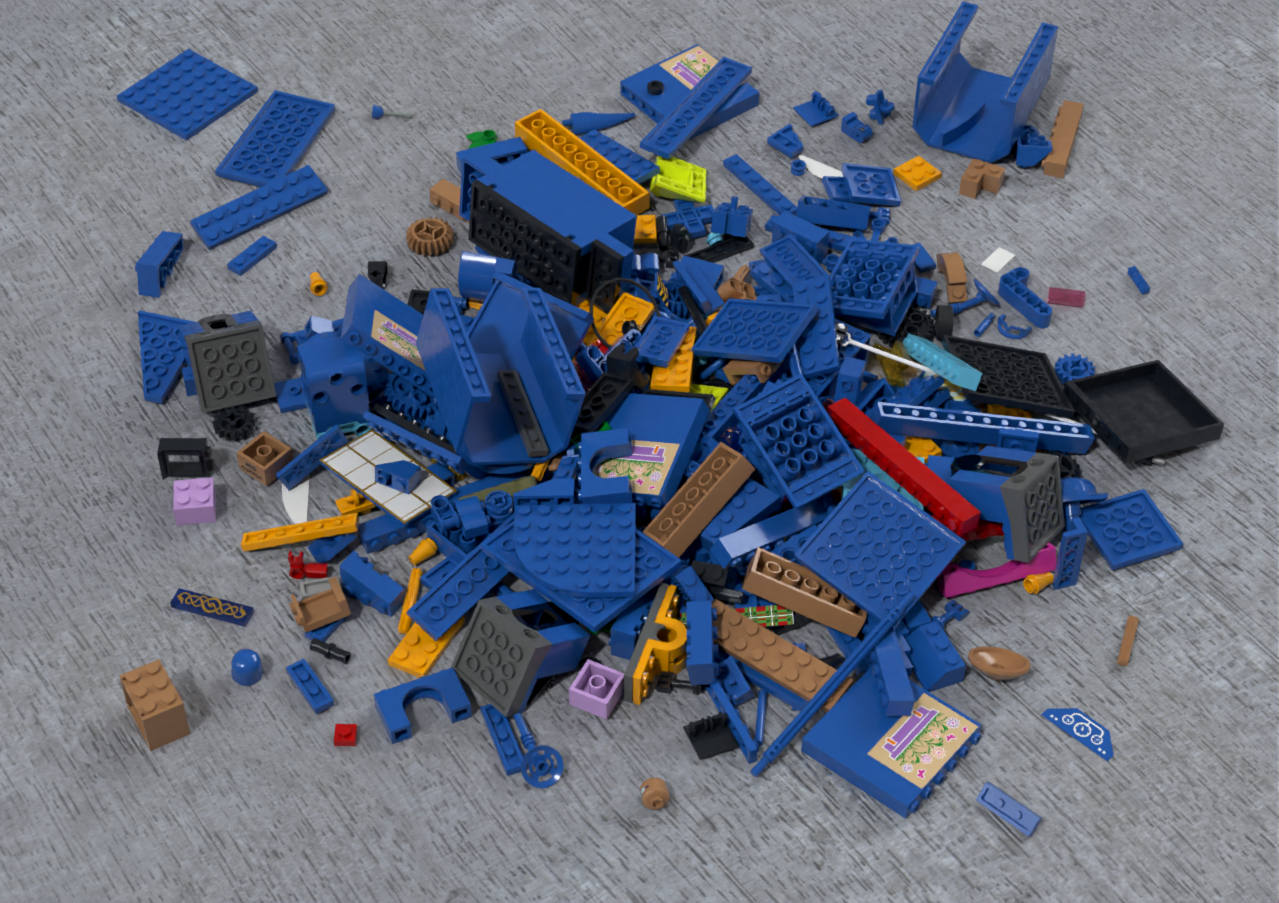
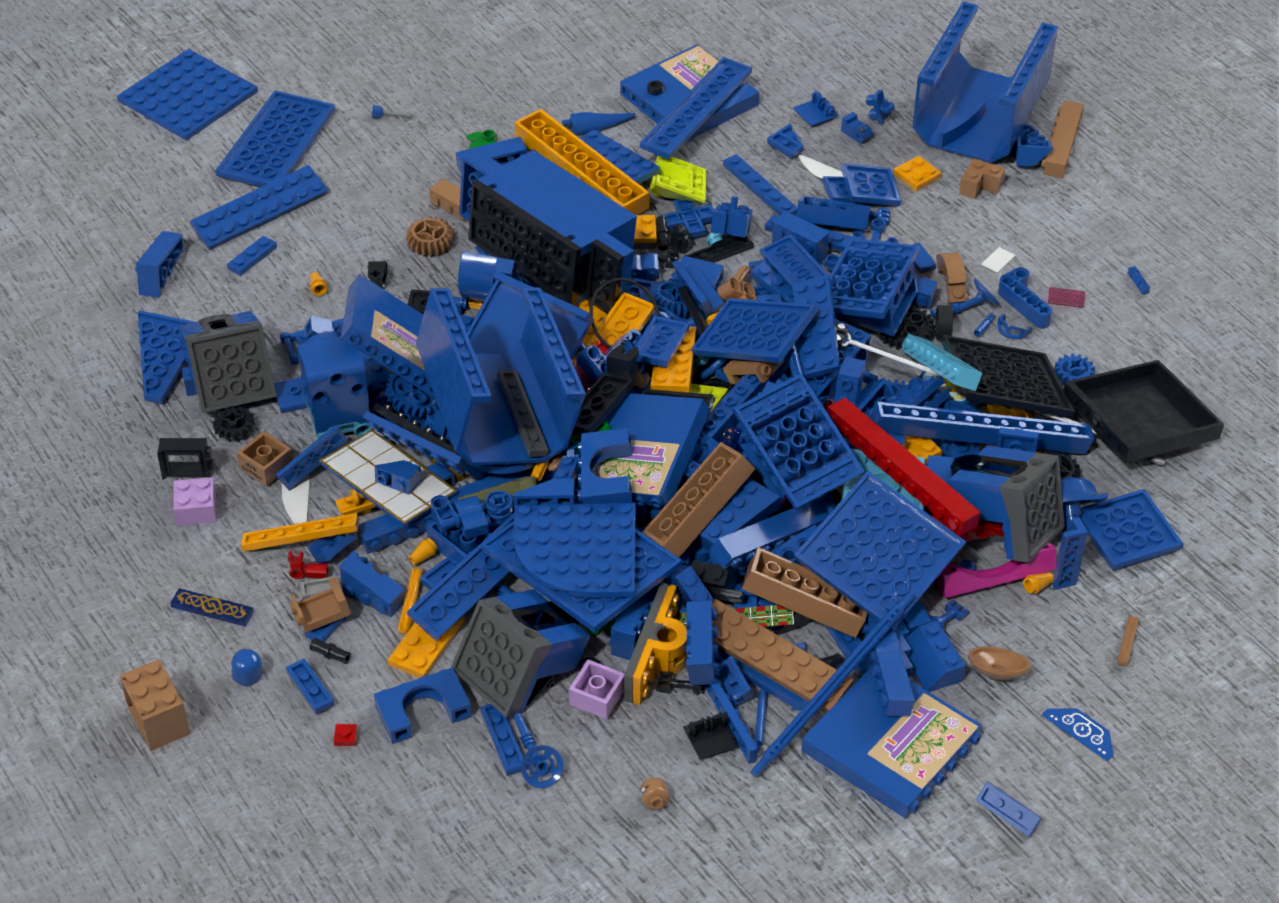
(629, 325): black plate -> none
(660, 292): piece -> none
(798, 167): blue bush -> none
(891, 368): clear yellow bracket -> none

